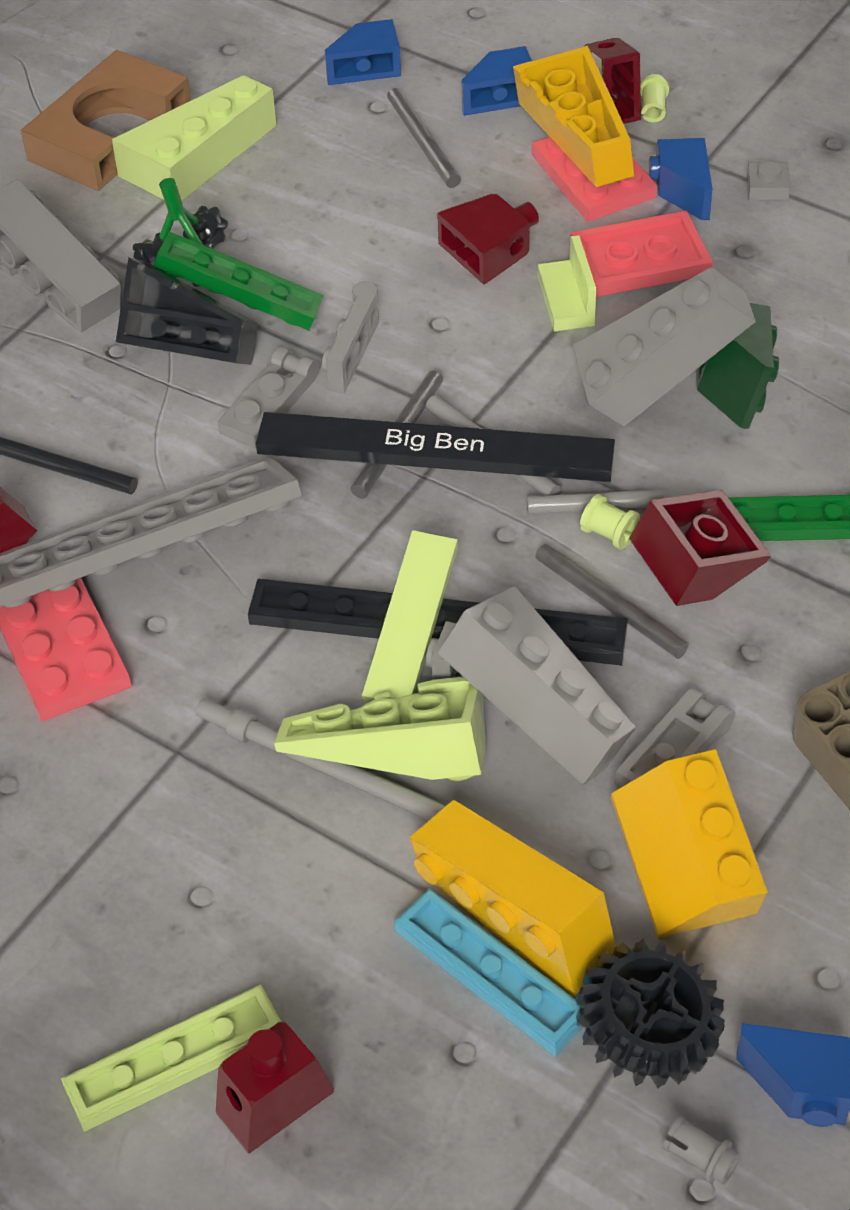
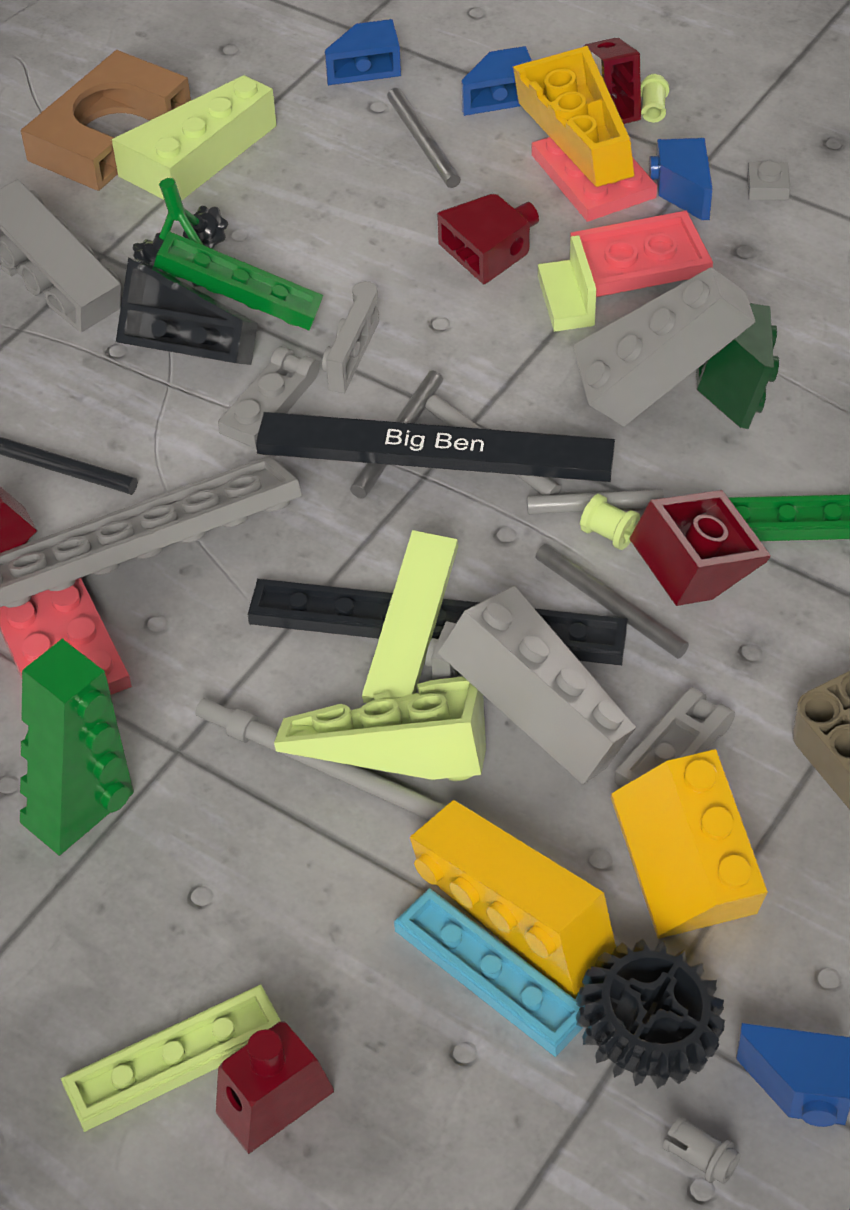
(70, 748): none -> green wedge

